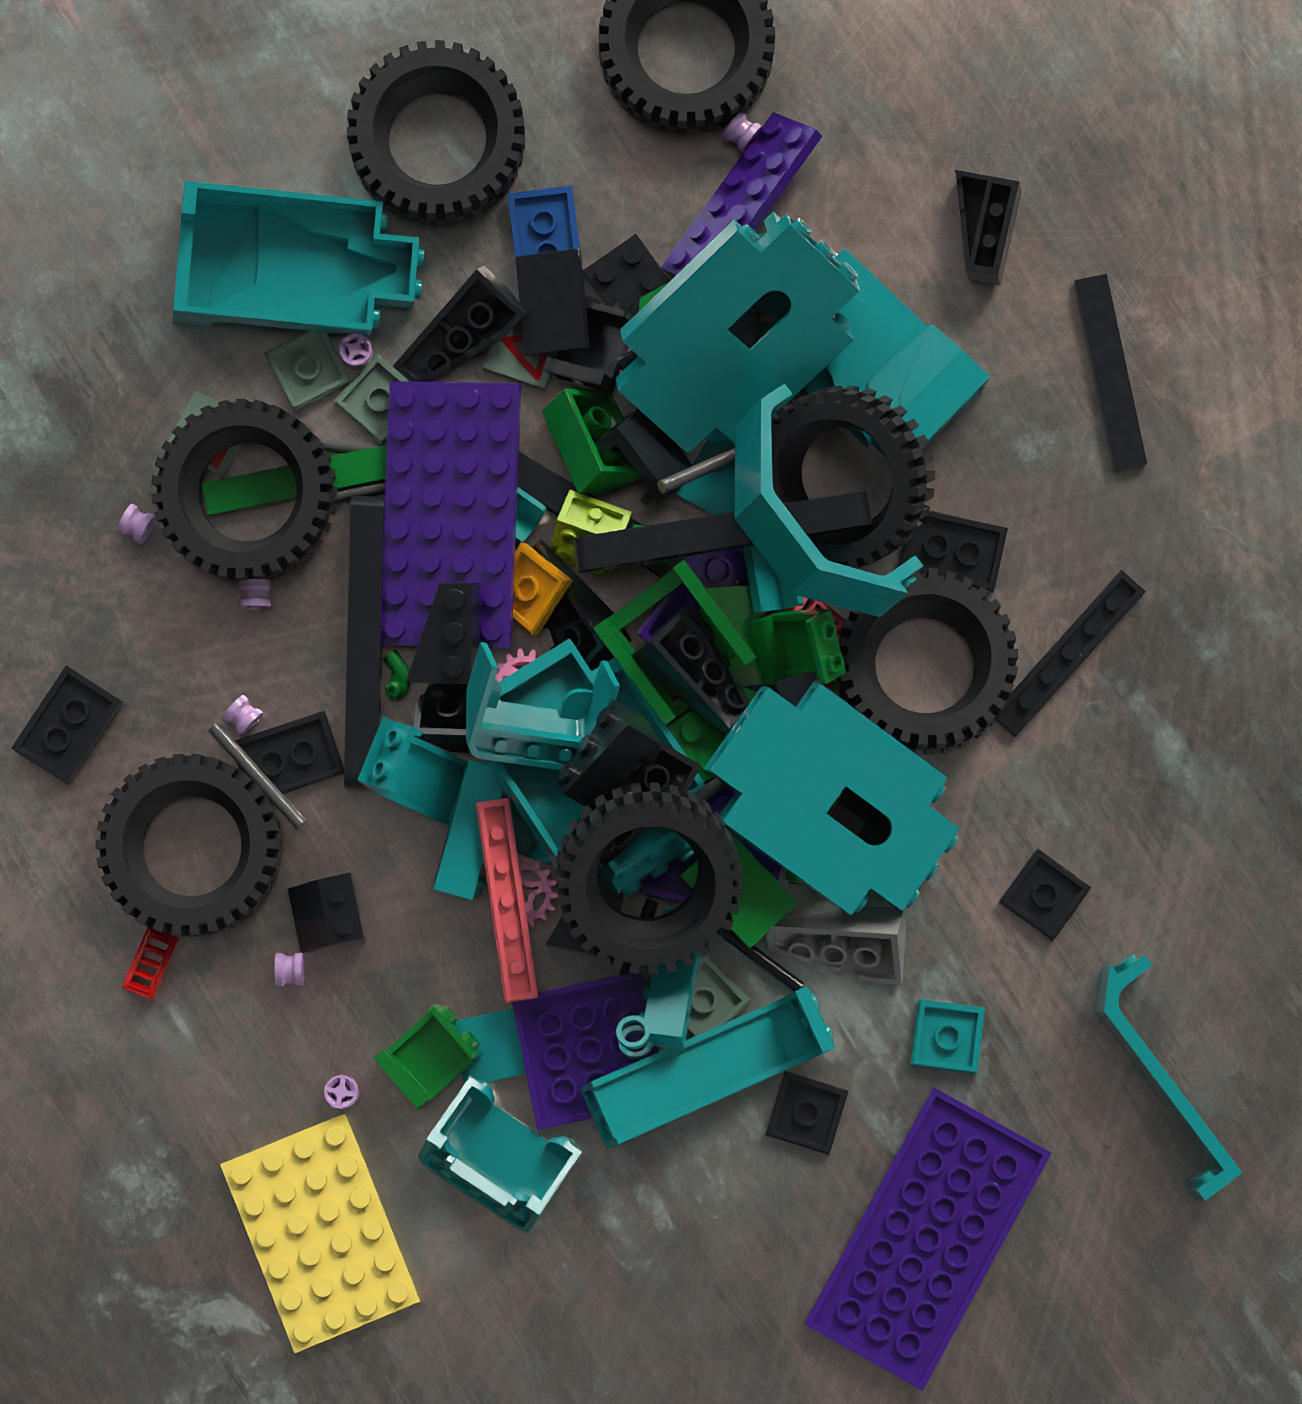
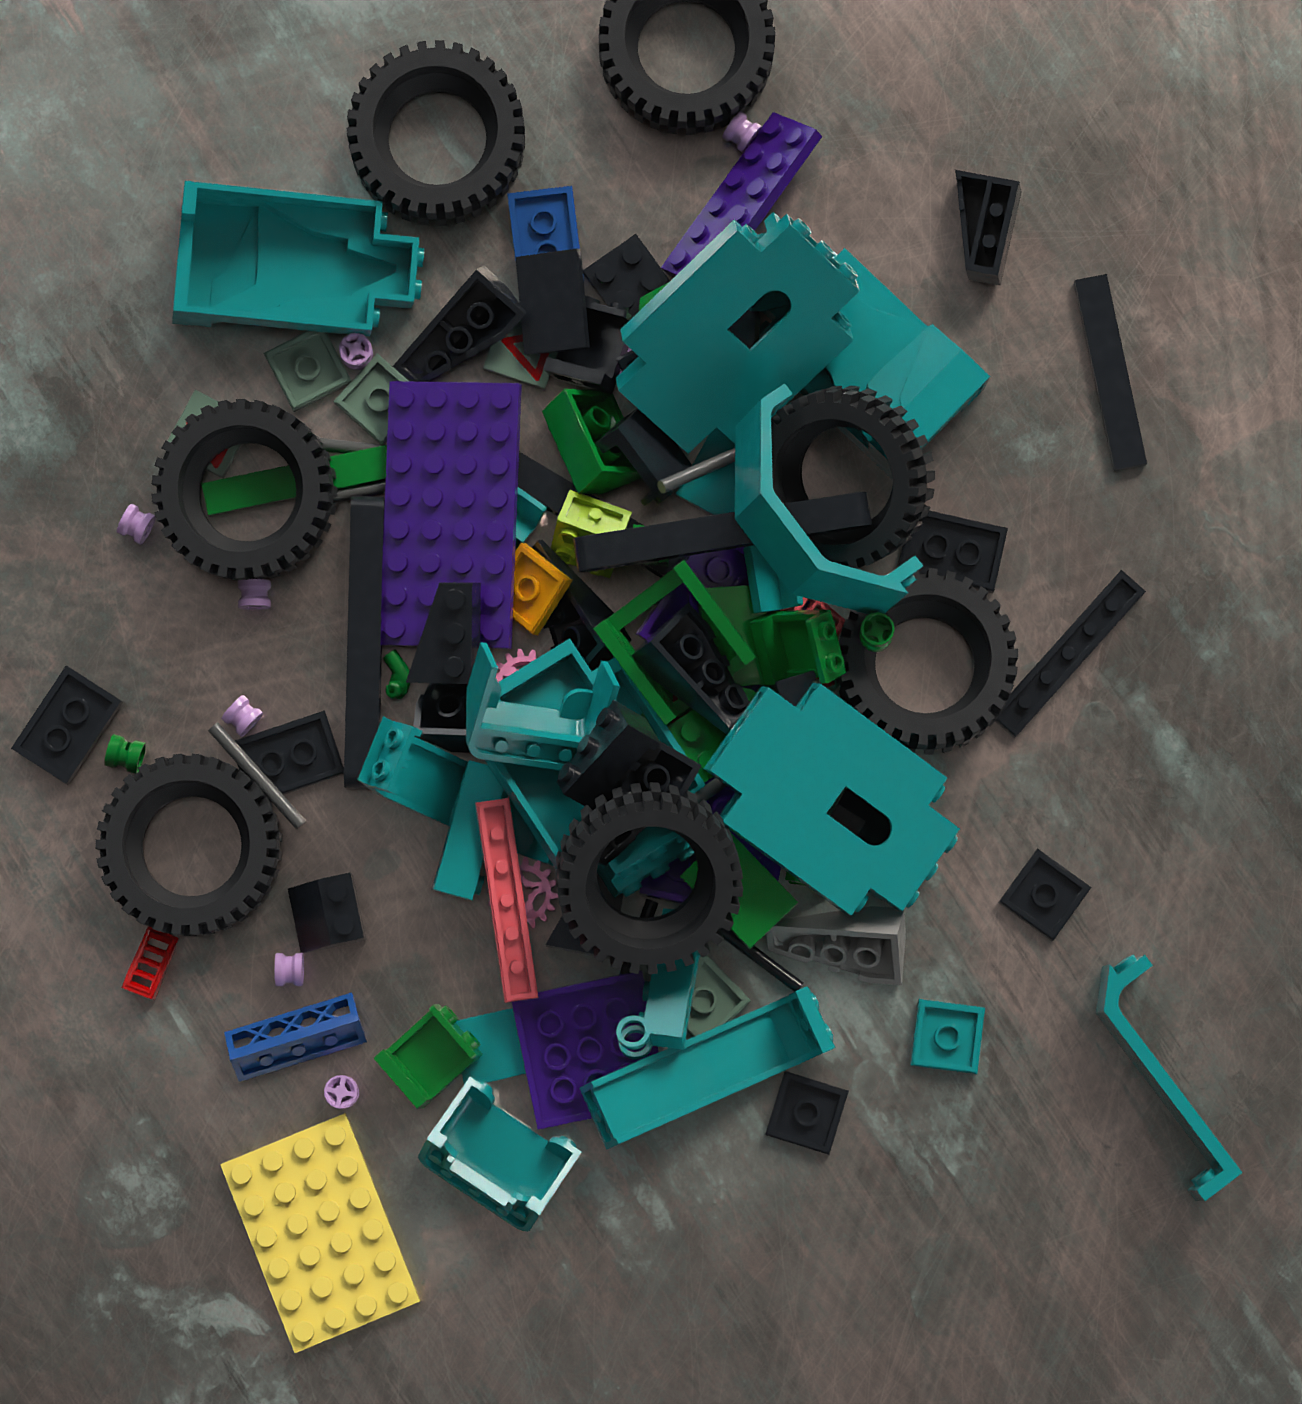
(125, 754): none -> green wheel
(296, 1042): none -> blue fence
(876, 625): none -> green wheel
(927, 1238): dark purple plate -> none

